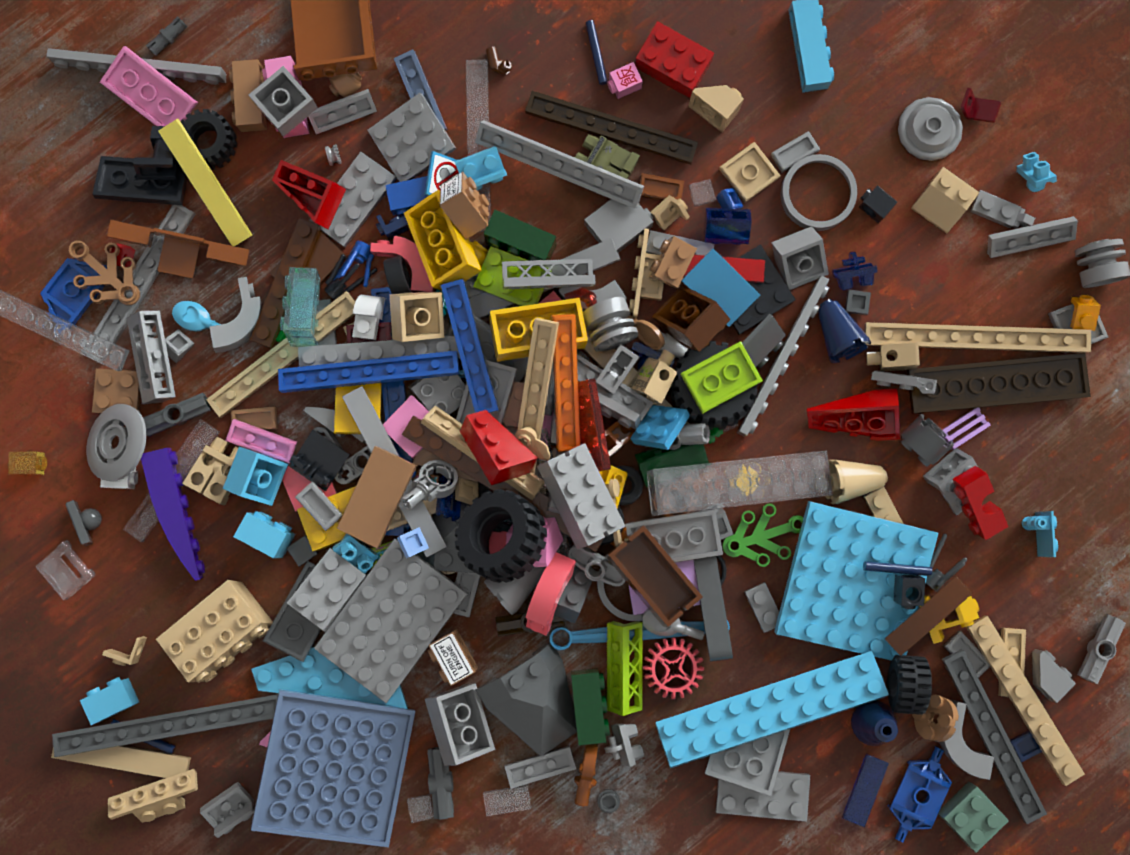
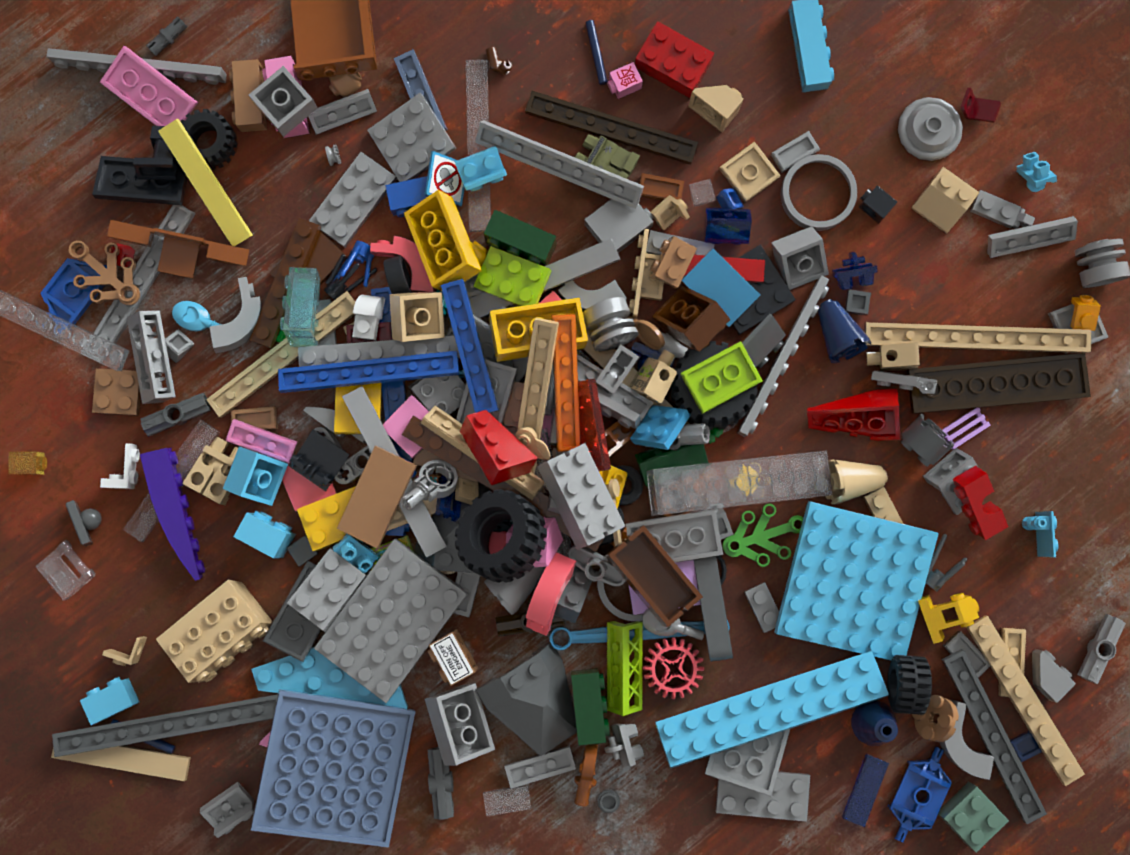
(131, 444): light grey piece -> none
(155, 798): tan bracket -> none
(310, 191): red wedge -> none
(319, 506): light grey tile -> none
(395, 227): dark blue bracket -> none
(412, 542): light blue tile -> none
(420, 808): clear plate -> none
(464, 205): medium nougat brick -> none
(548, 281): light grey fence -> none
(584, 295): clear red arm -> none
(897, 568): dark blue bar -> none
(902, 584): black brick -> none
(928, 616): reddish brown slope -> none

